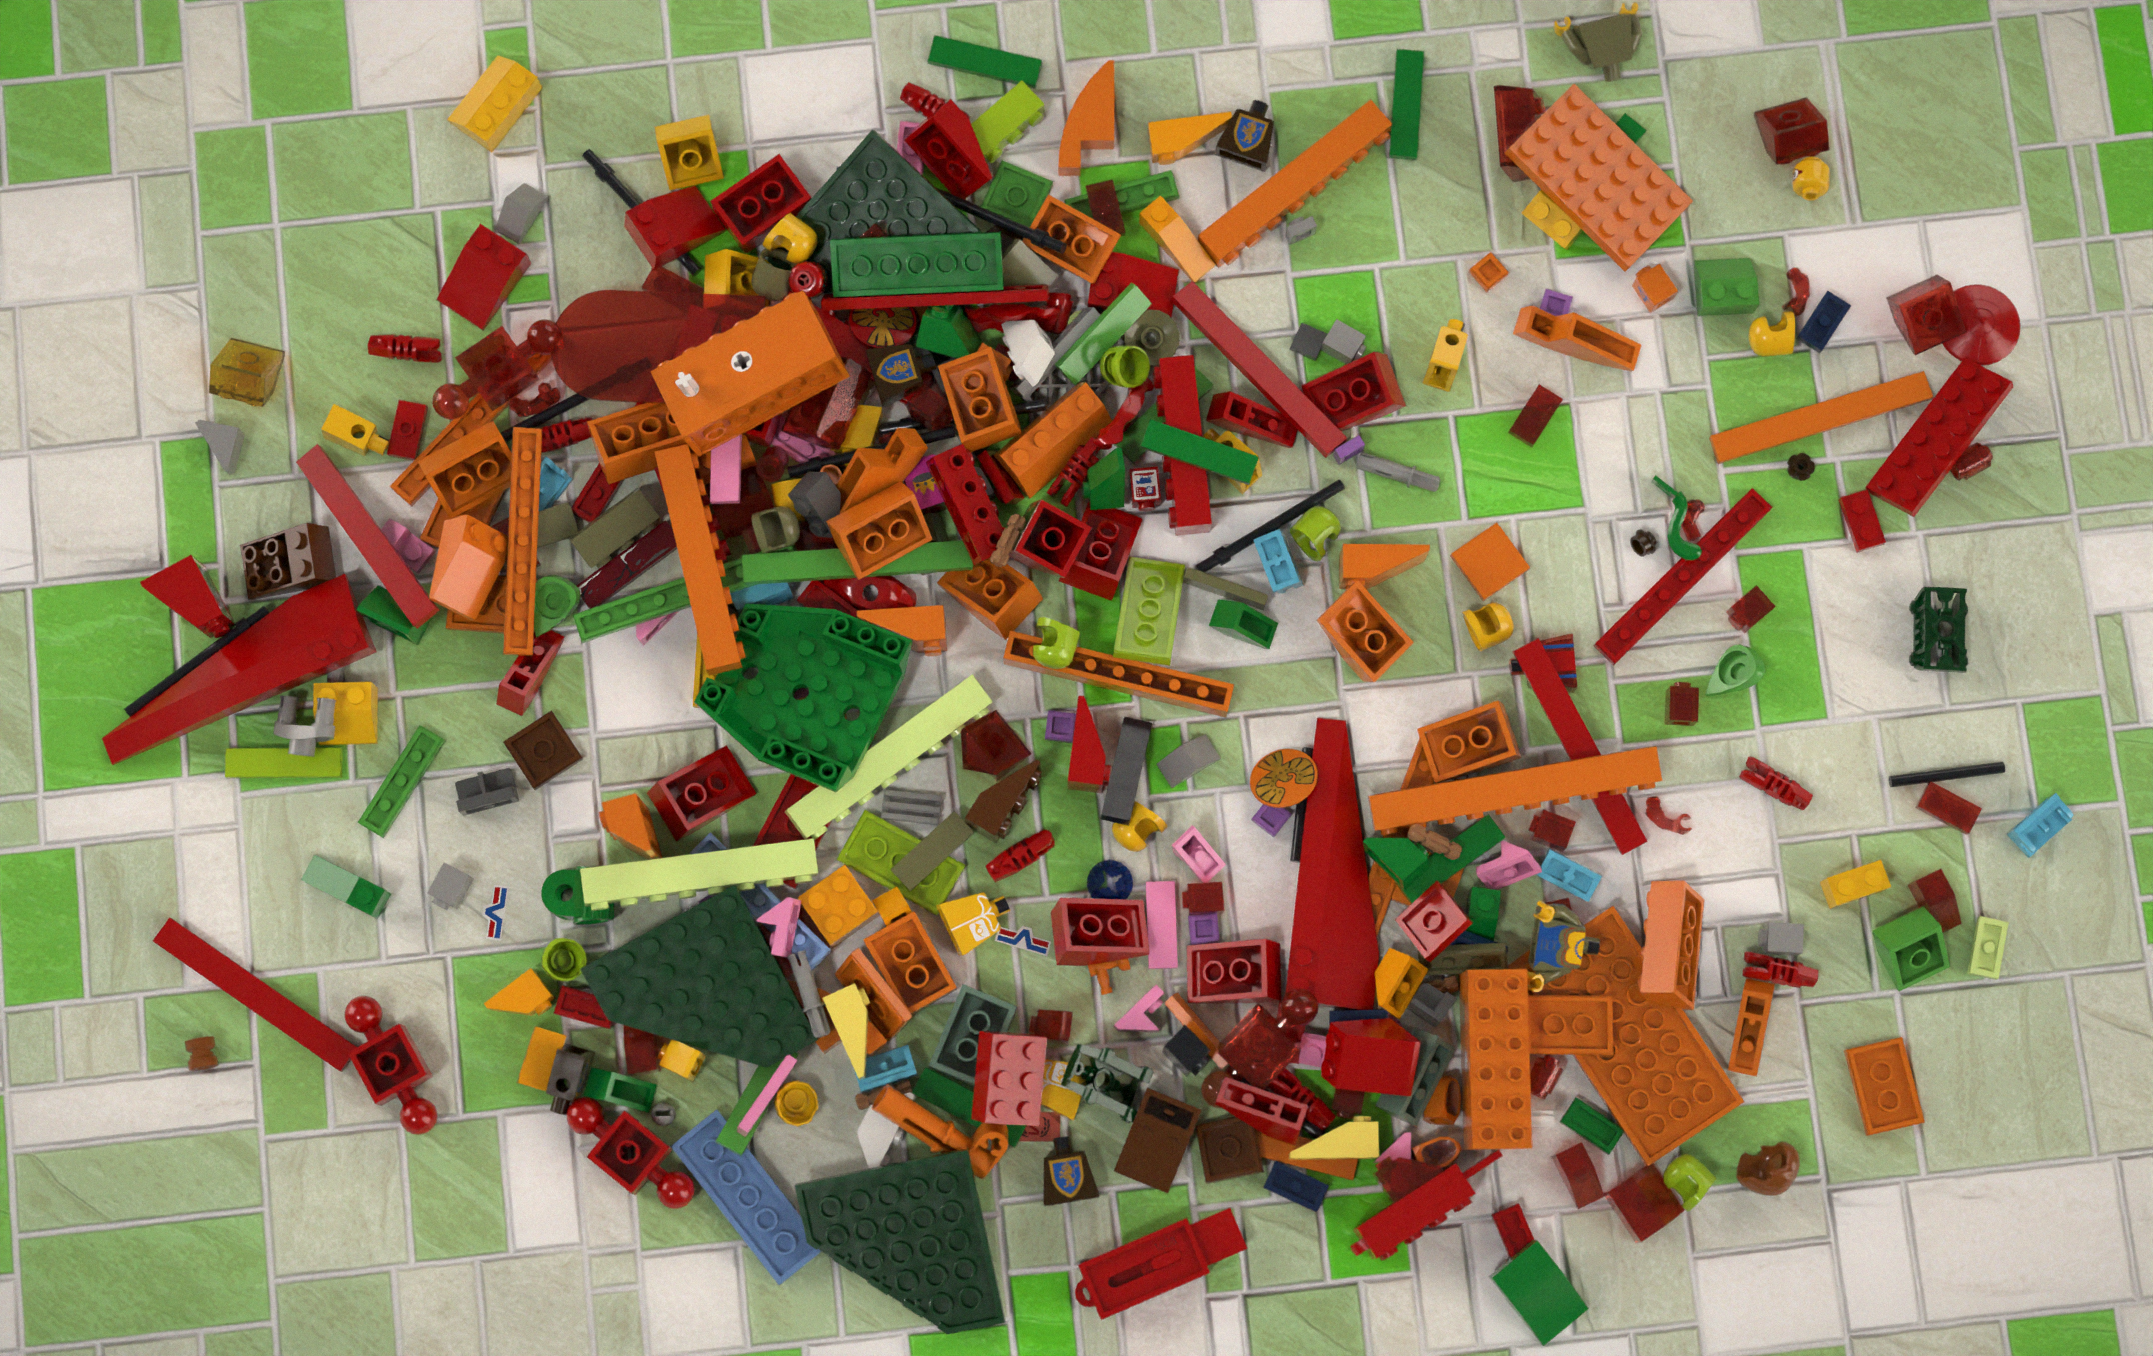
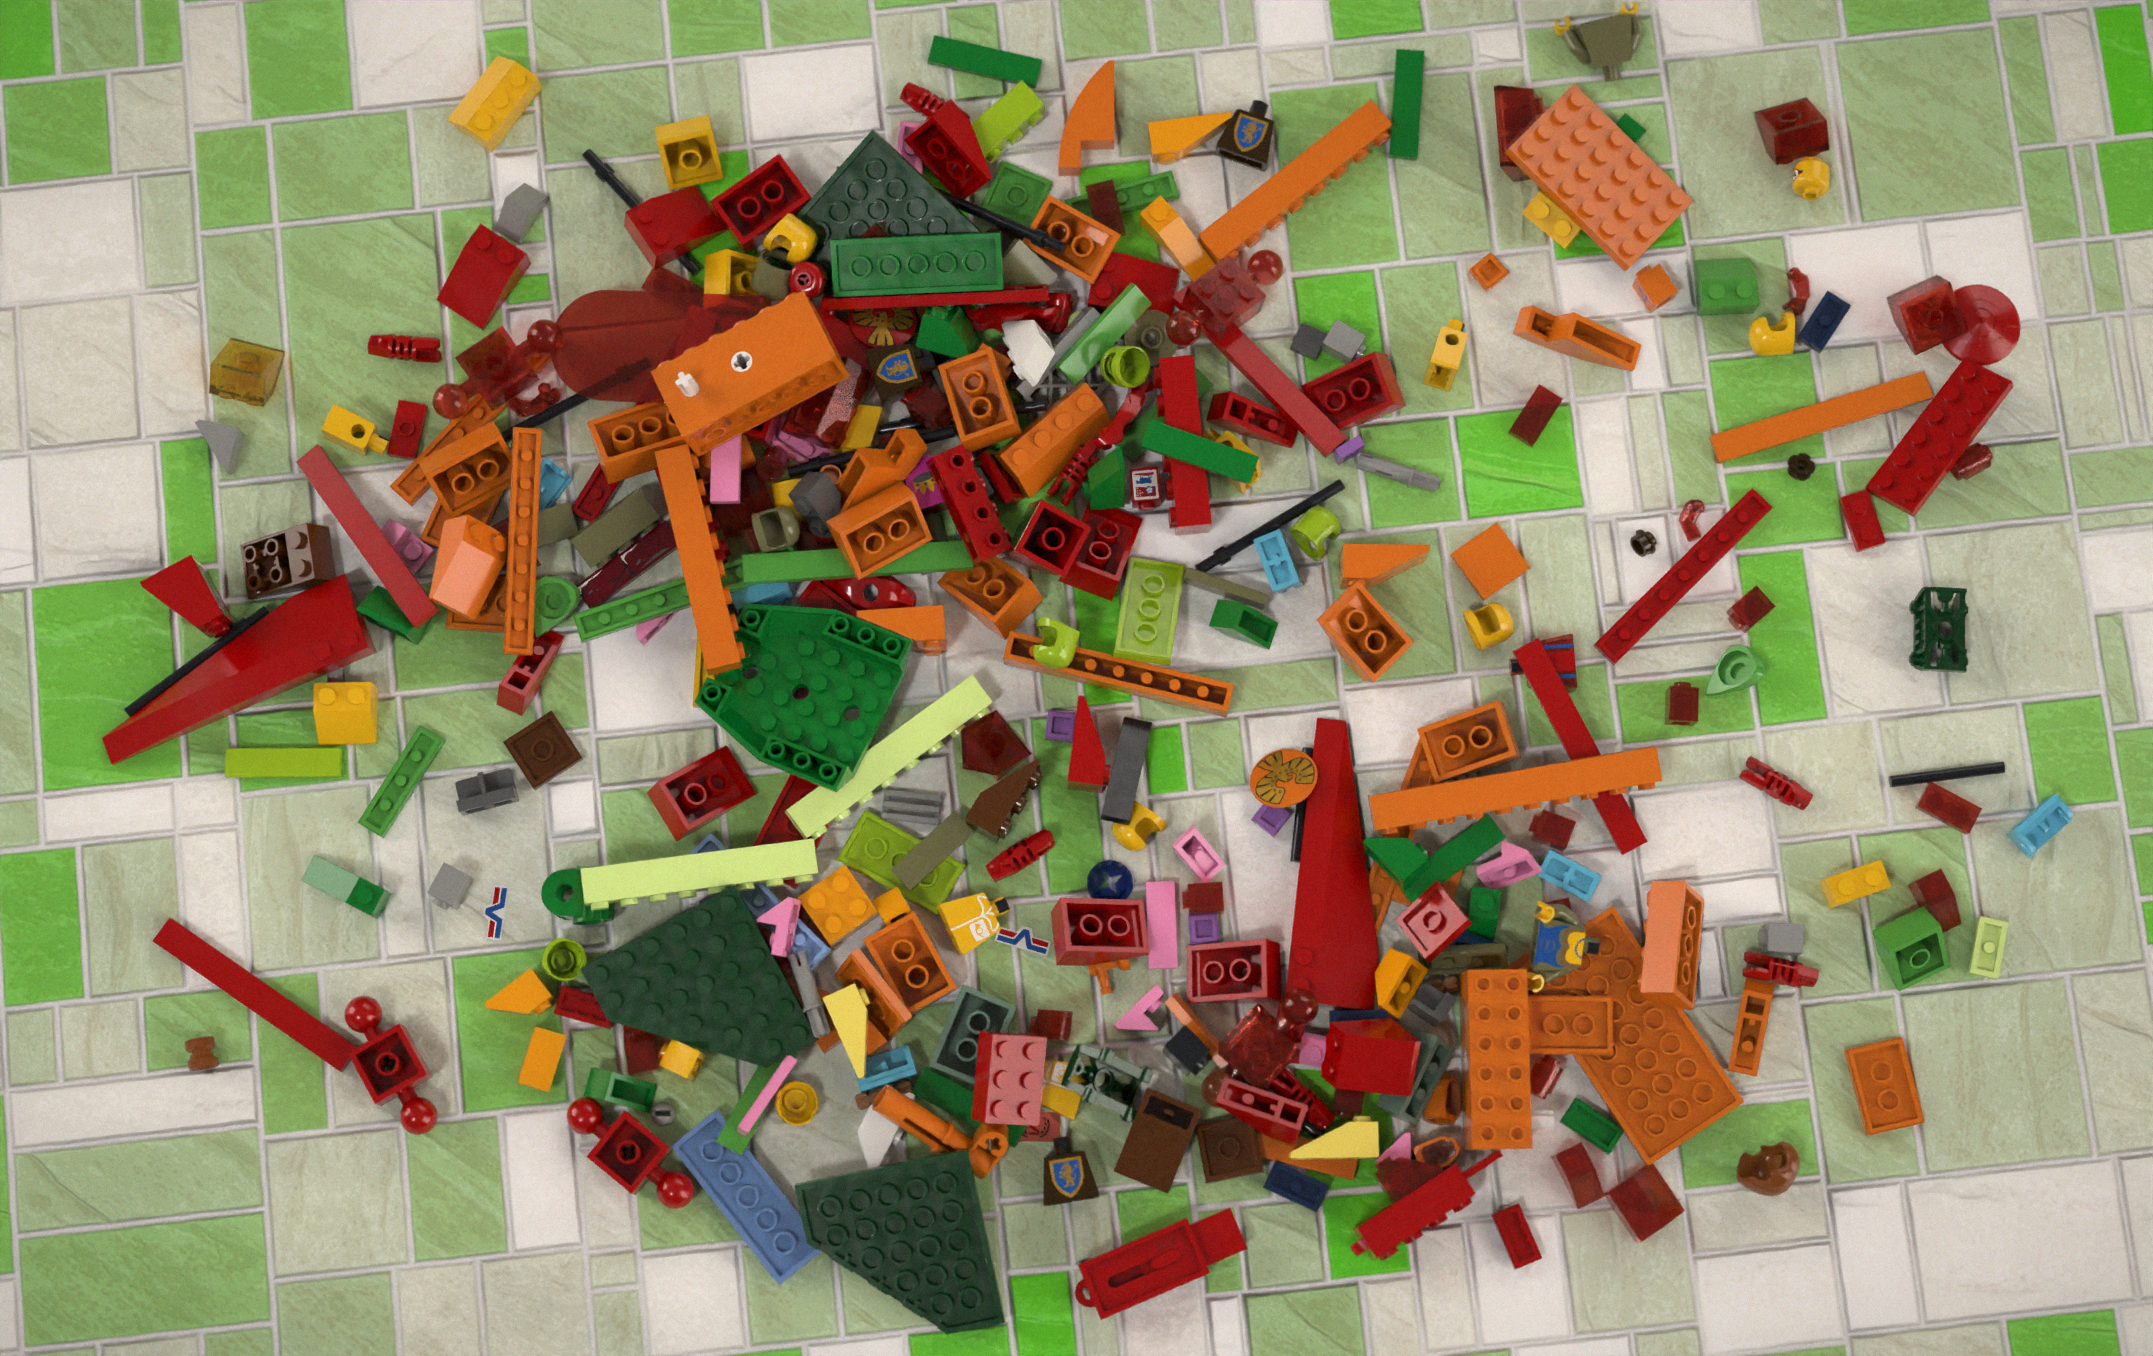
(301, 737): light grey connector -> none
(565, 434): red hinge -> none
(574, 1065): dark brown torso -> none
(631, 825): orange slope -> none
(1008, 540): medium nougat axle -> none
(1188, 760): light grey slope -> none
(1224, 298): none -> clear red brick
(1300, 229): light grey plate -> none
(1434, 841): medium nougat axle -> none
(1539, 1292): green slope -> none
(1555, 302): medium lavender tile -> none
(1657, 816): clear red piece -> none
(1680, 547): green piece -> none
(1689, 1179): lime helmet -> none

